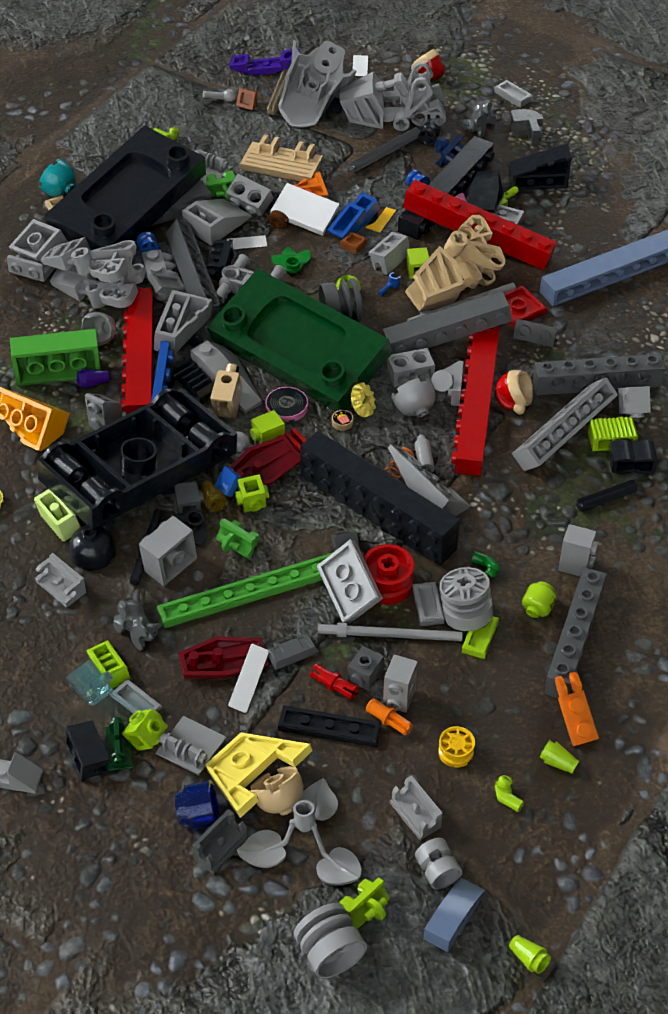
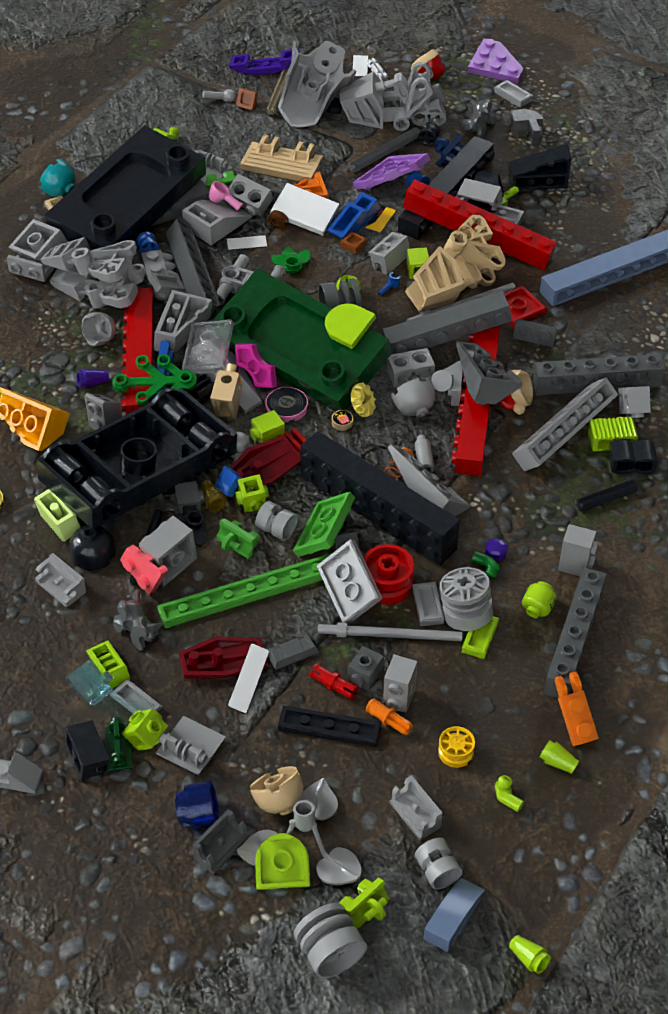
(53, 356): bright green brick -> none
(142, 568): none -> coral wing
(157, 380): none -> green plant
(208, 346): none -> clear tile
(220, 192): none -> bright pink bar
(220, 258): black hinge -> none
(245, 760): light yellow wing -> none
(262, 373): none -> dark pink tile
(277, 521): none -> light grey wheel
(282, 863): none -> lime tile
(324, 524): none -> bright green plate
(348, 323): none -> lime tile
(377, 68): none -> light grey axle
(391, 169): none -> medium lavender plate
(481, 192): none -> light grey hinge
(485, 377): none -> dark grey wedge
(495, 62): none -> medium lavender plate
(496, 548): none -> dark purple tile

